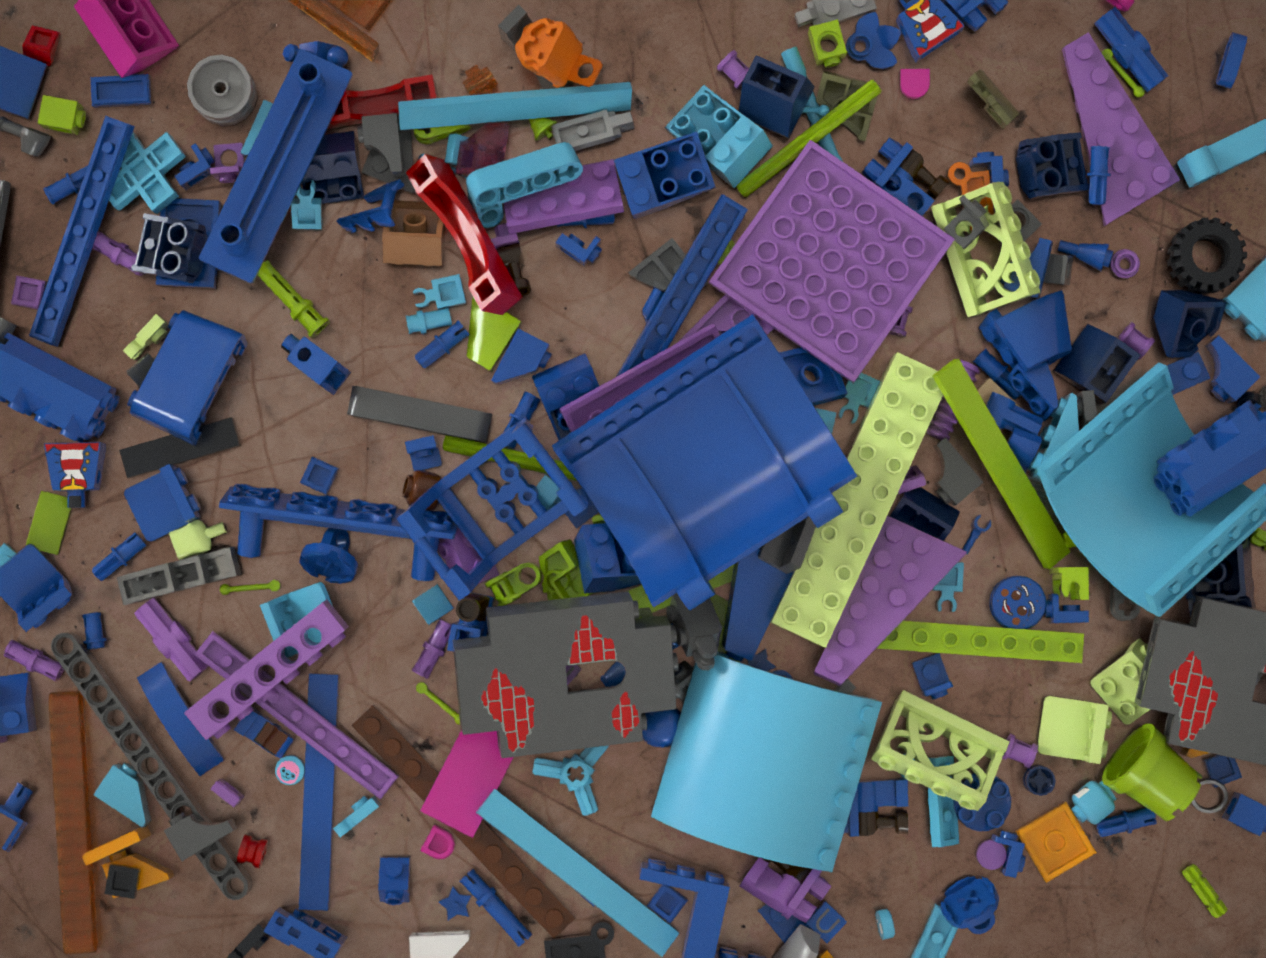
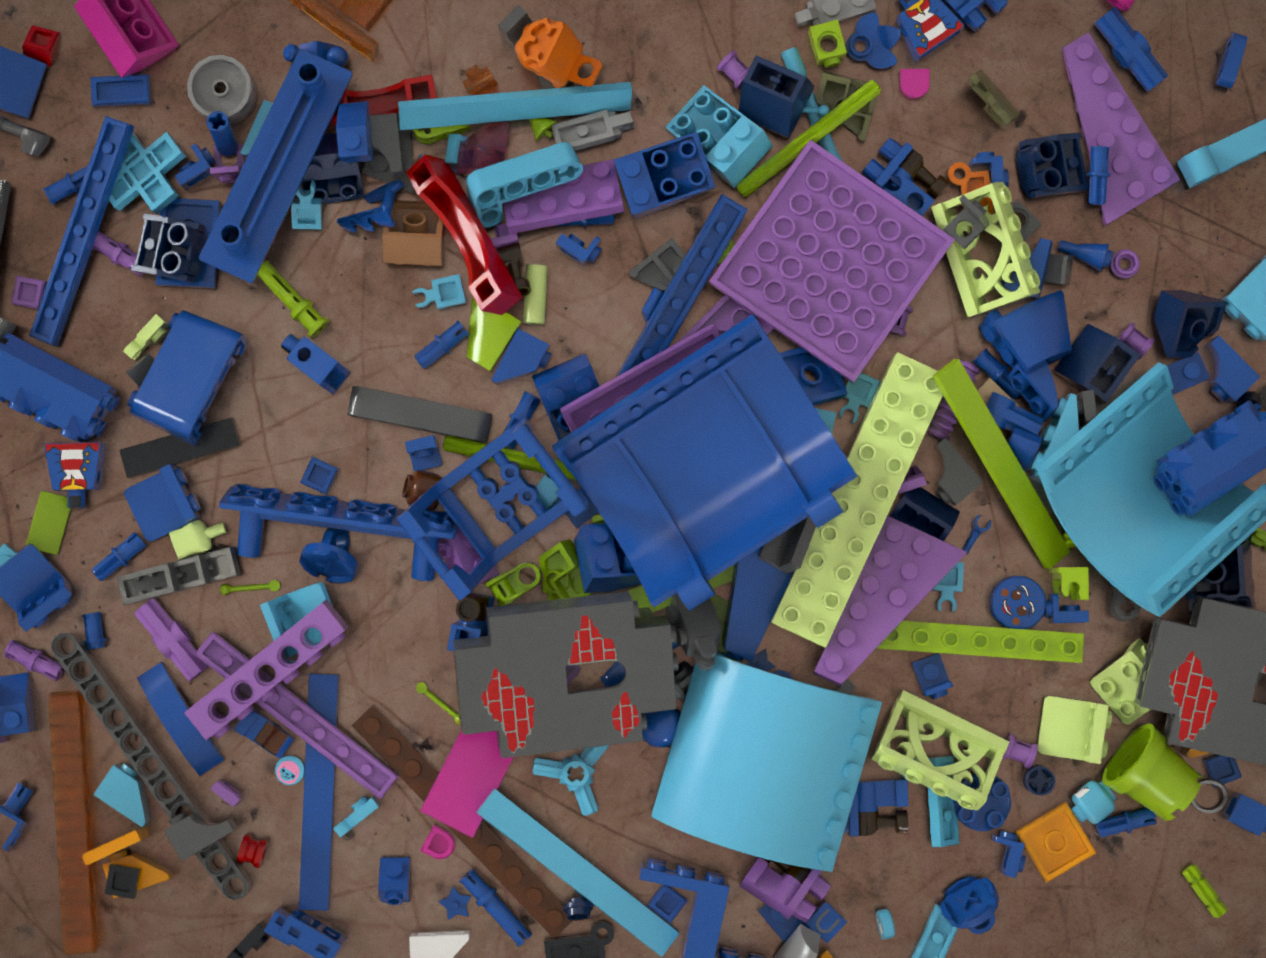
(61, 115): lime brick -> none
(222, 133): none -> blue piece
(354, 132): none -> blue slope
(428, 320): medium azure pin -> none
(432, 604): medium azure slope -> none
(433, 649): medium lavender pin -> none
(536, 300): none -> yellowish green piece
(578, 909): none -> dark blue plate
(991, 854): medium lavender tile -> none
(1138, 90): lime hinge -> none
(1228, 245): black tyre -> none

